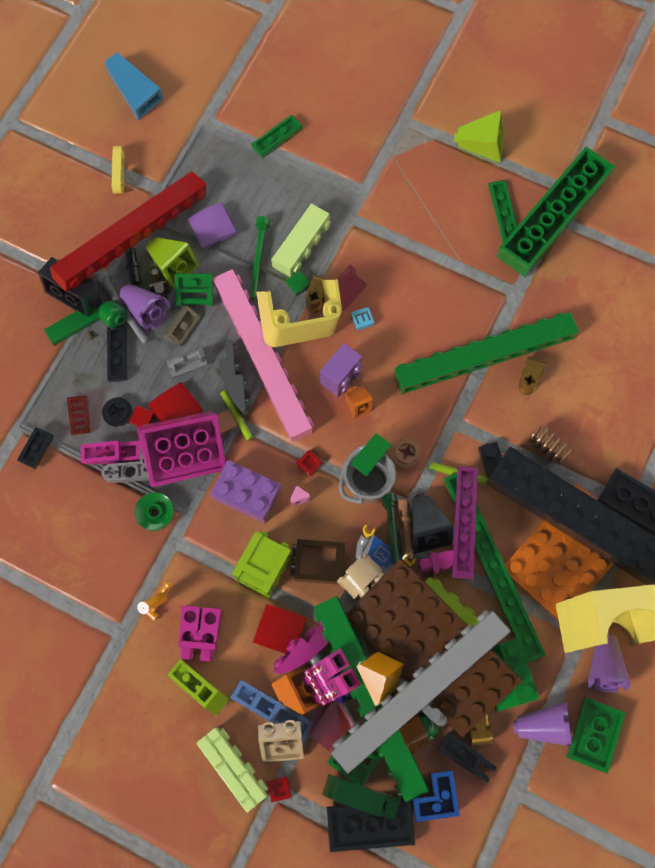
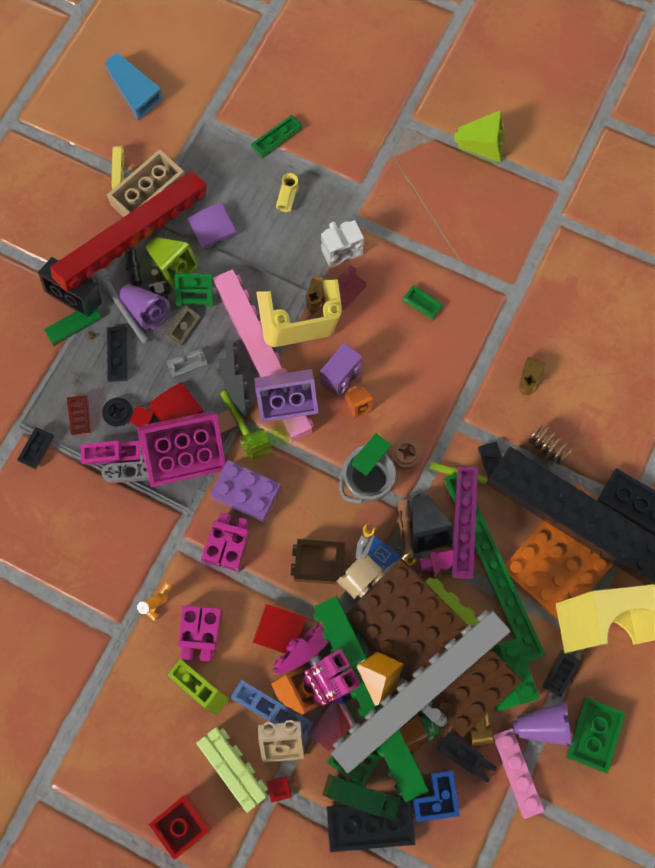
(112, 314): green head -> none
(144, 183): none -> tan brick
(147, 505): green dish -> none
(180, 826): none -> red brick
(227, 536): none -> dark pink hips
(255, 444): none -> clear neon green brick
(262, 225): green piece -> none
(262, 564): lime container -> none
(286, 395): none -> medium lavender slope
(287, 193): none -> light yellow piece
(297, 283): green tile -> none
(299, 496): bright pink slope -> none
(301, 240): yellowish green brick -> none
(309, 463): red tile -> none
(342, 243): none -> white brick
(362, 318): medium azure tile -> none
(389, 502): dark green piece -> none
(422, 302): none -> green tile
(485, 353): green brick -> none
(502, 208): green tile -> none
(518, 773): none -> bright pink plate
(555, 211): green brick -> none
(567, 676): none -> black slope
(608, 667): medium lavender cone -> none

